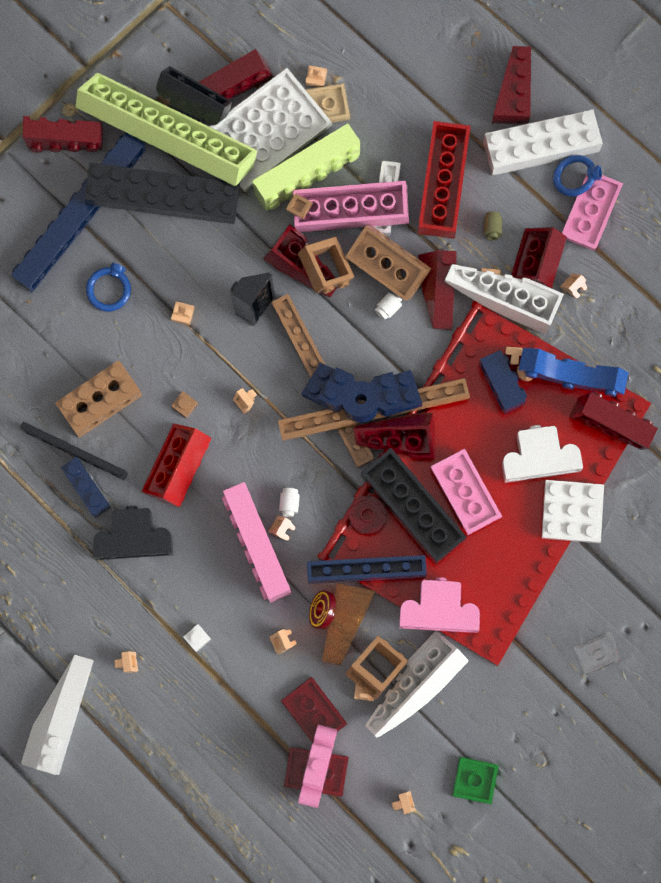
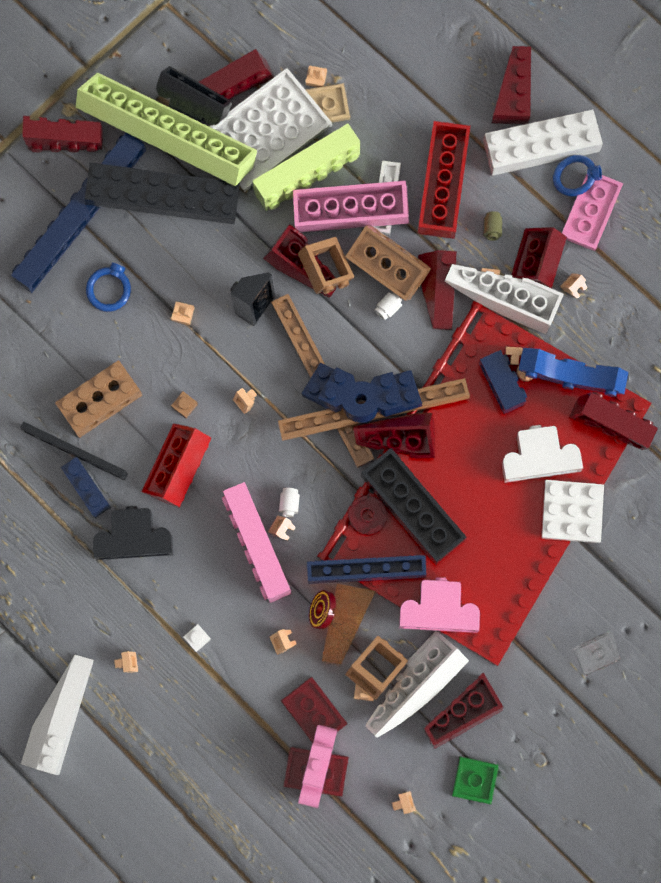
(299, 206): medium nougat plate -> none
(465, 712): none -> dark red wedge
(466, 492): bright pink plate -> none

